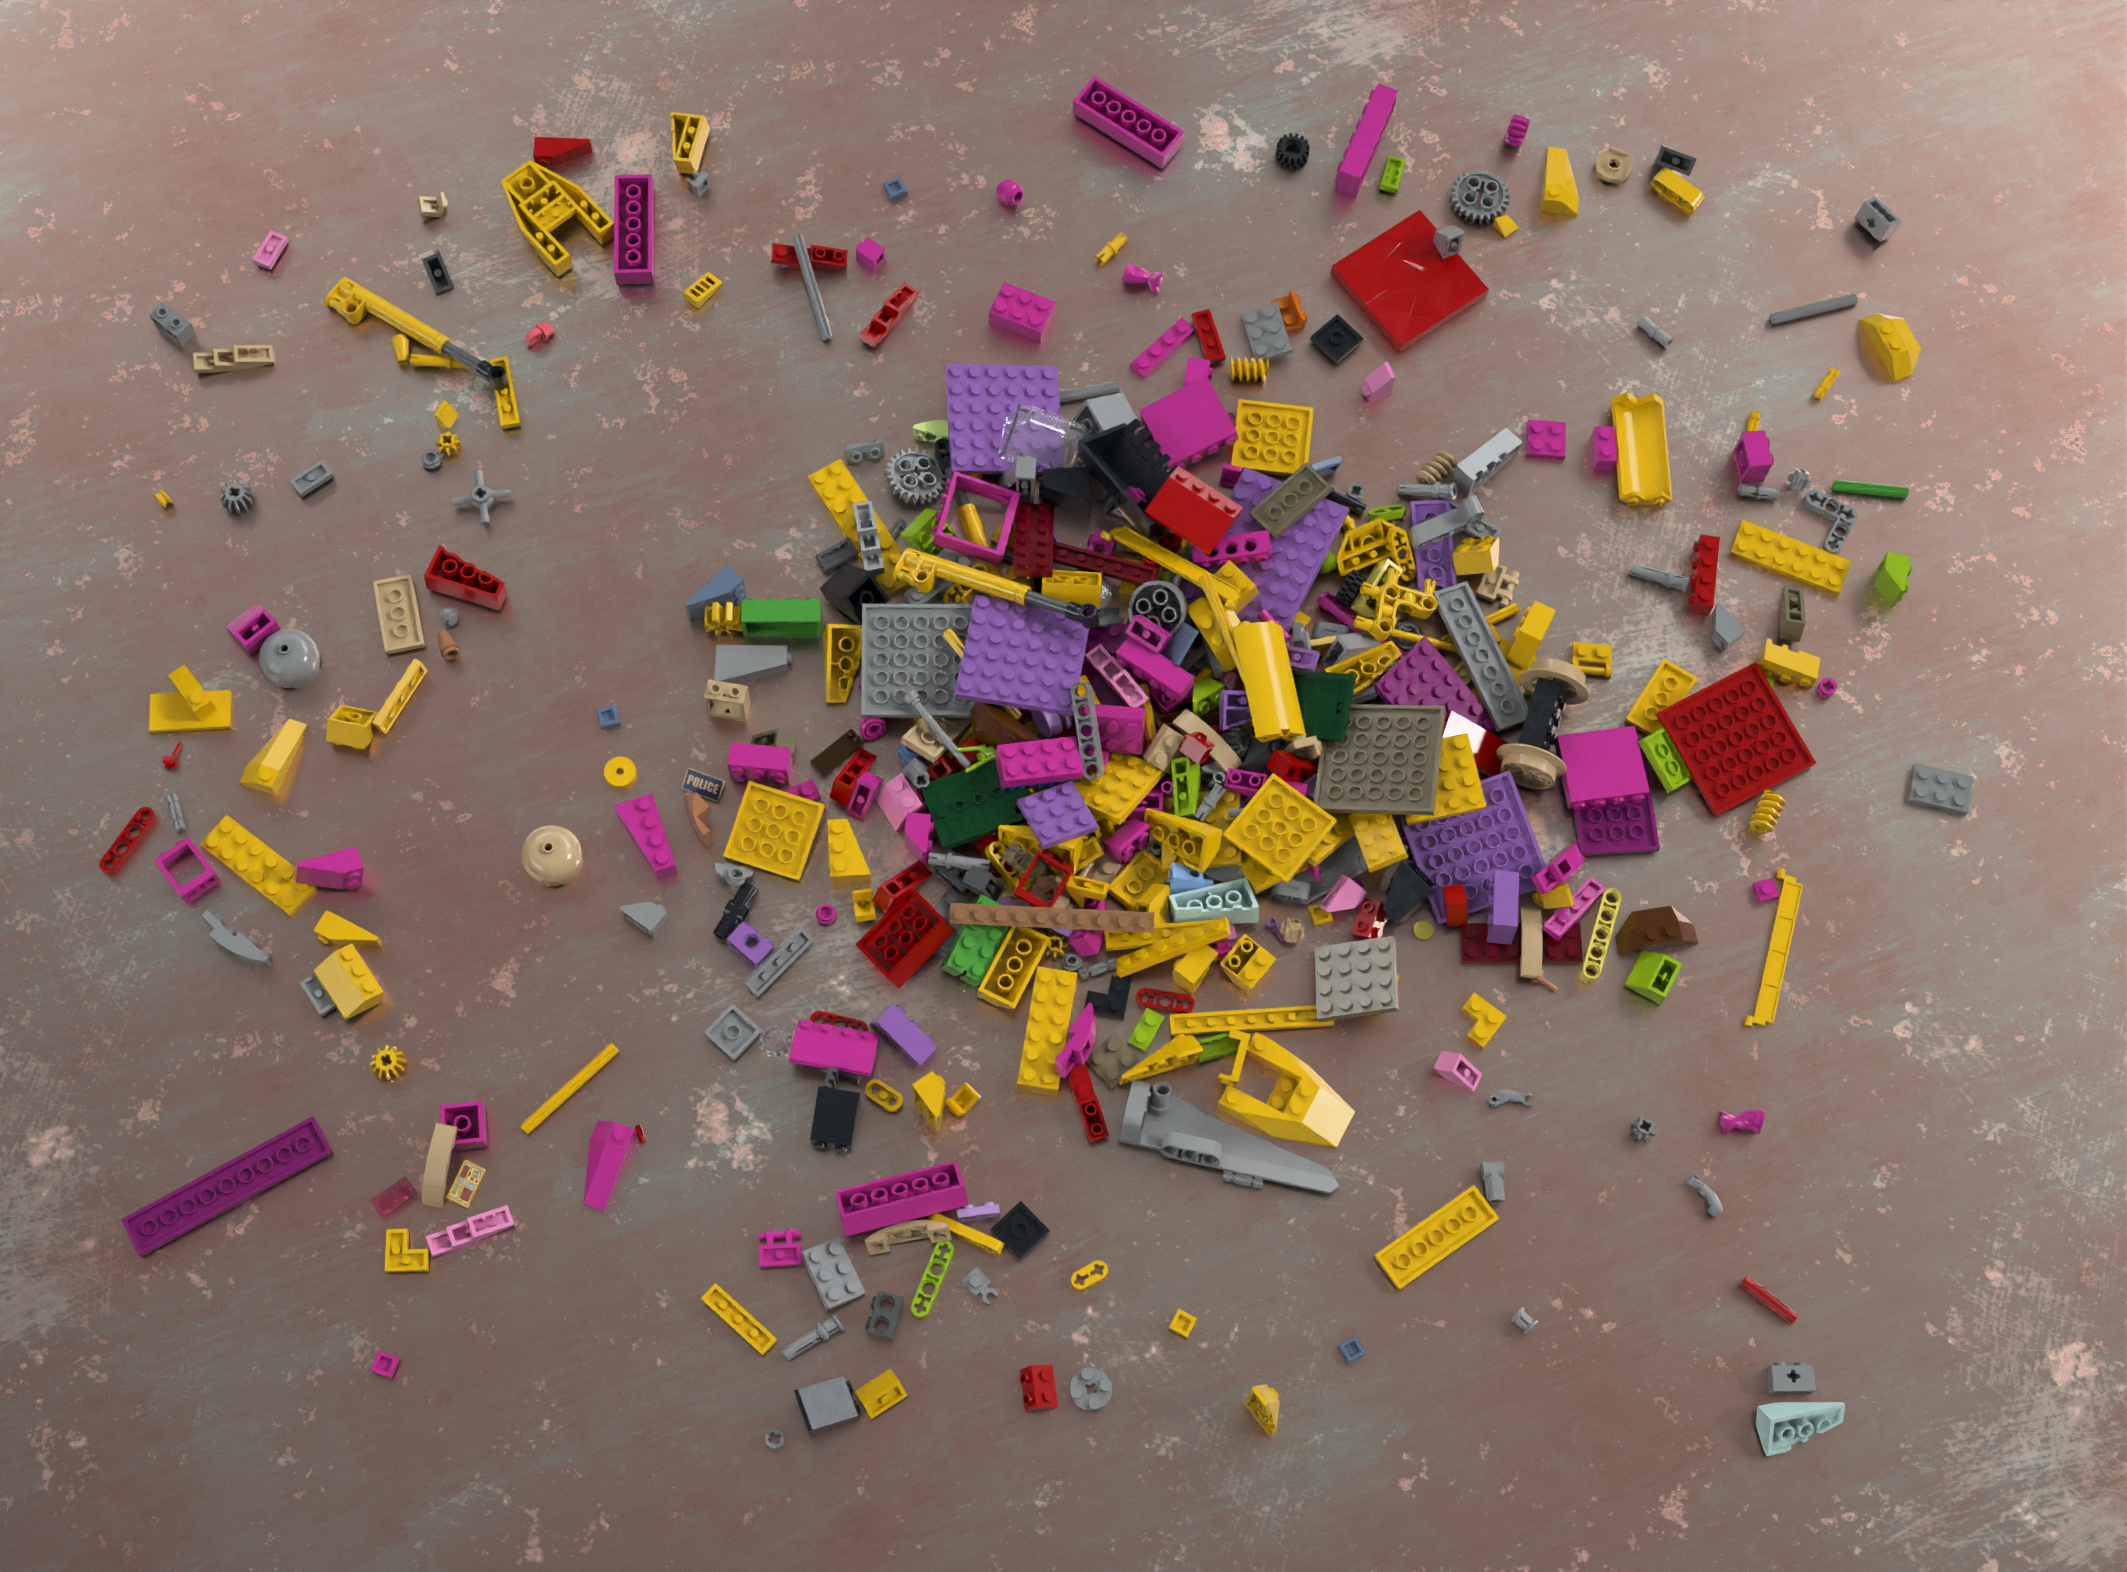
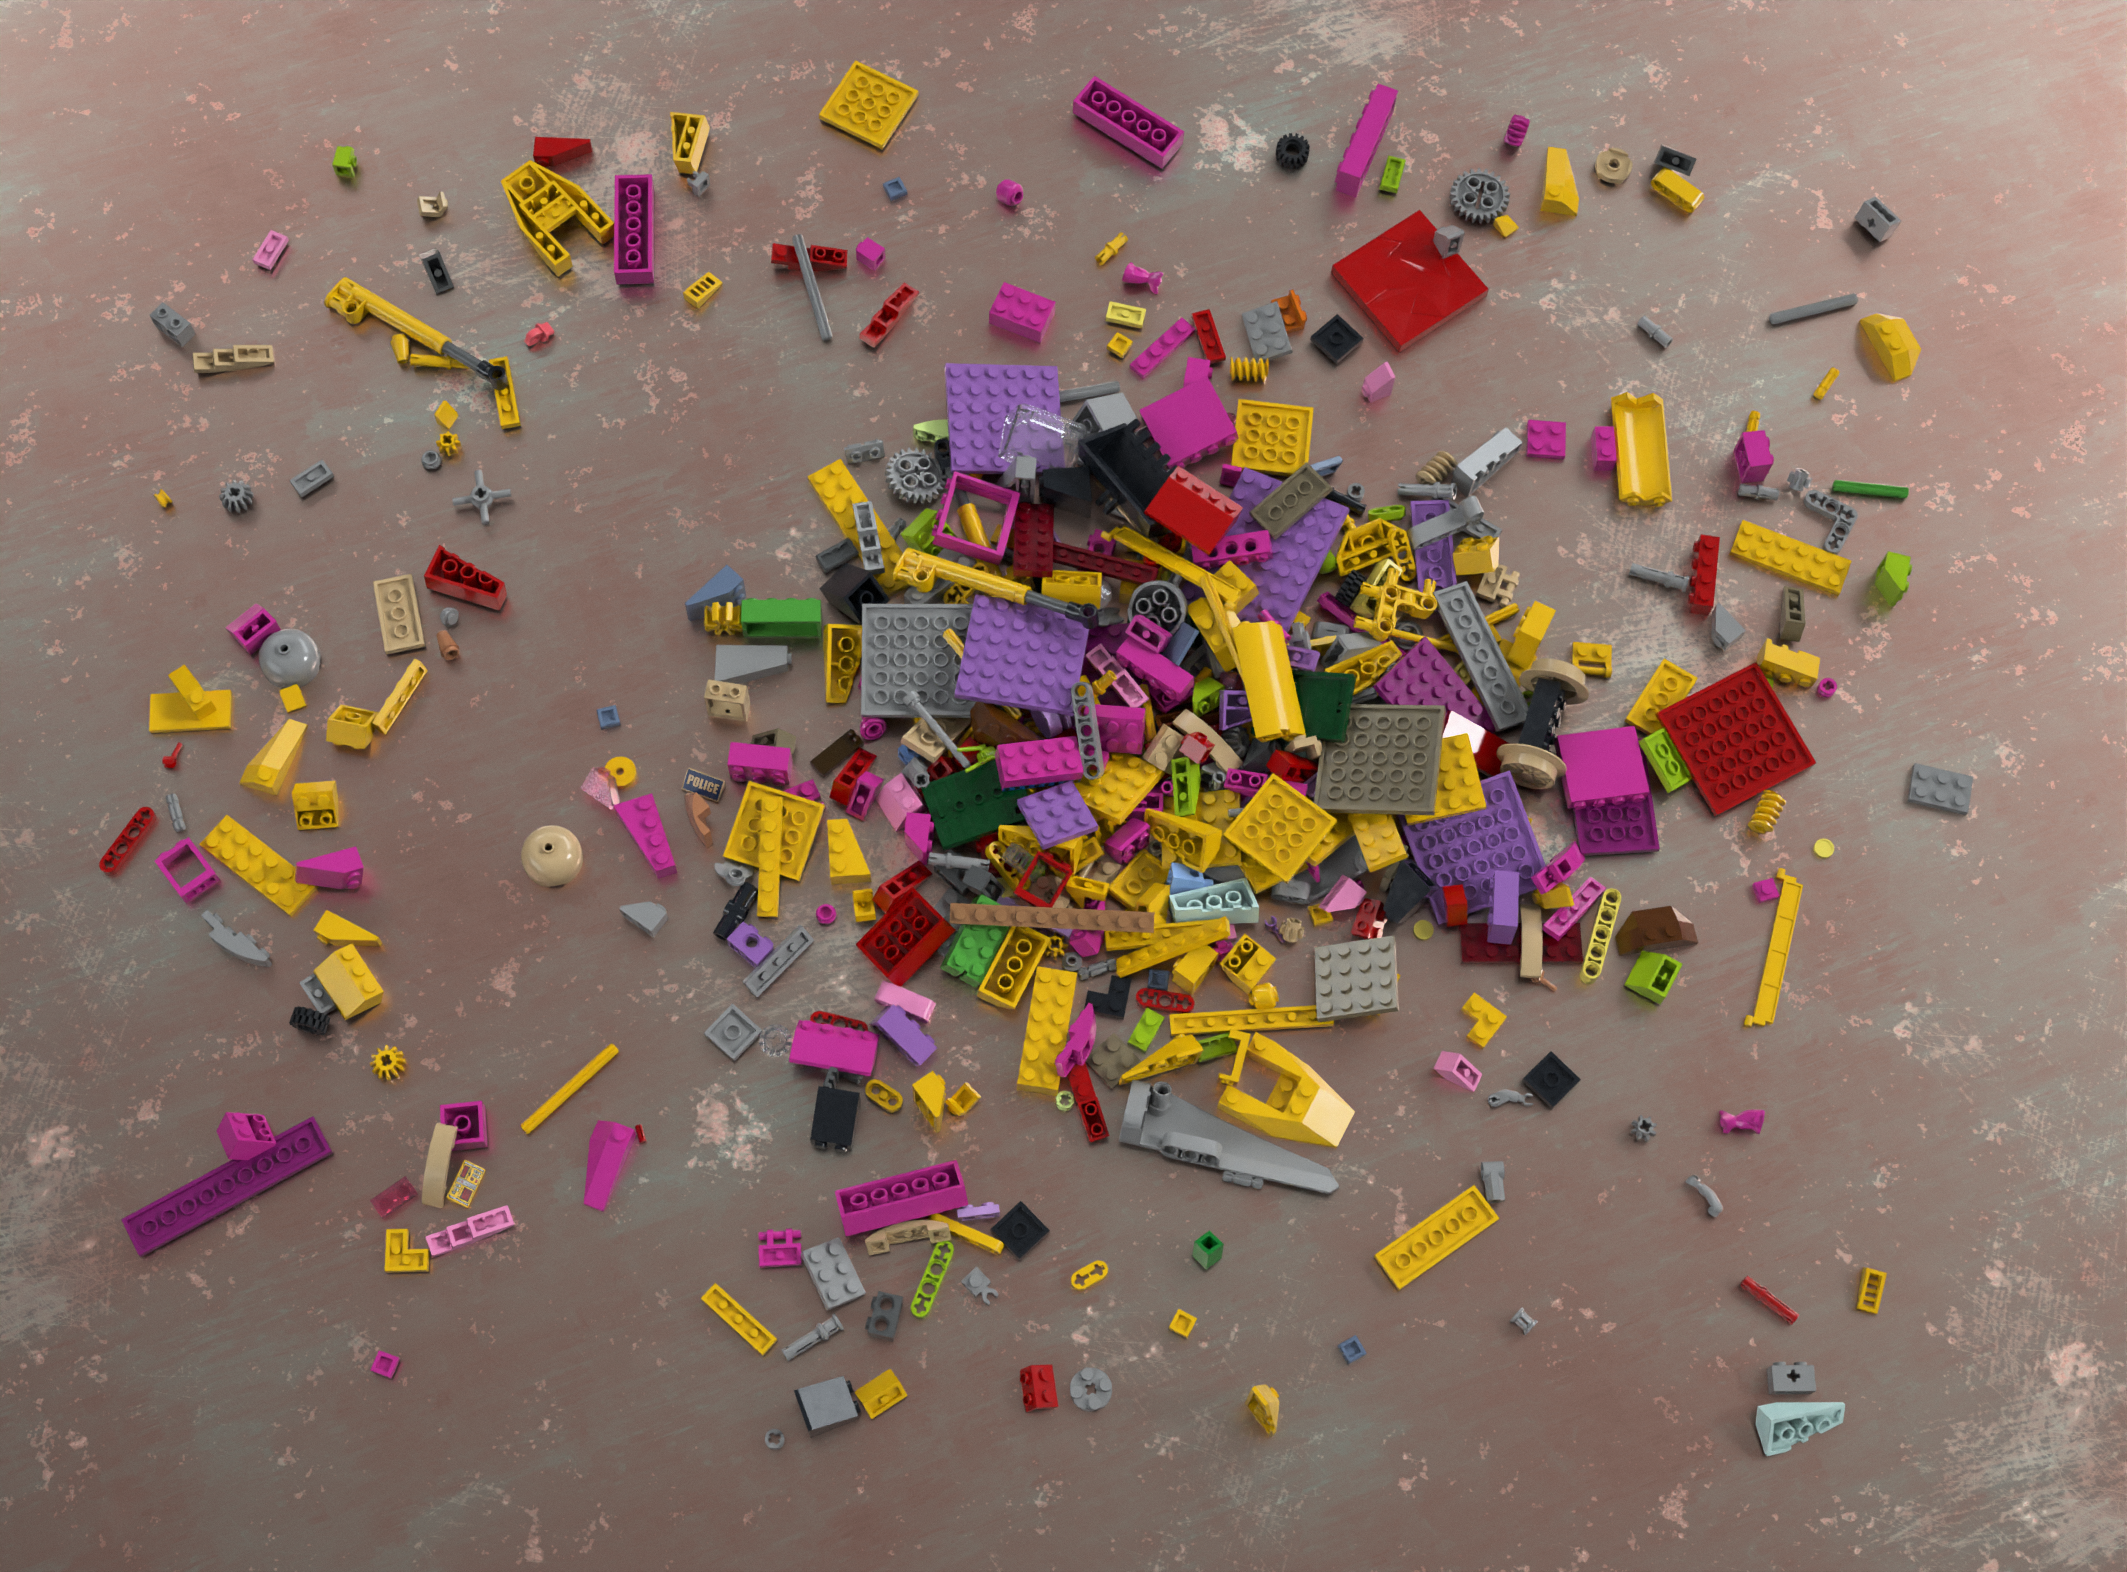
(244, 1135): none -> dark pink slope
(292, 698): none -> yellow slope
(309, 1020): none -> black tyre
(316, 805): none -> yellow slope
(344, 161): none -> lime brick
(602, 787): none -> clear pink slope
(770, 856): none -> yellow plate
(868, 104): none -> yellow plate
(915, 1005): none -> bright pink beam
(1071, 1101): none -> yellowish green bush
(1100, 686): none -> yellow pin
(1119, 345): none -> yellow plate
(1125, 315): none -> light yellow plate
(1137, 496): dark pink plate -> none
(1158, 979): none -> sand blue tile
(1207, 1249): none -> green brick
(1209, 802): light grey pin -> none
(1264, 996): none -> yellow head
(1551, 1079): none -> black plate
(1823, 848): none -> light yellow piece
(1866, 1272): none -> yellow slope

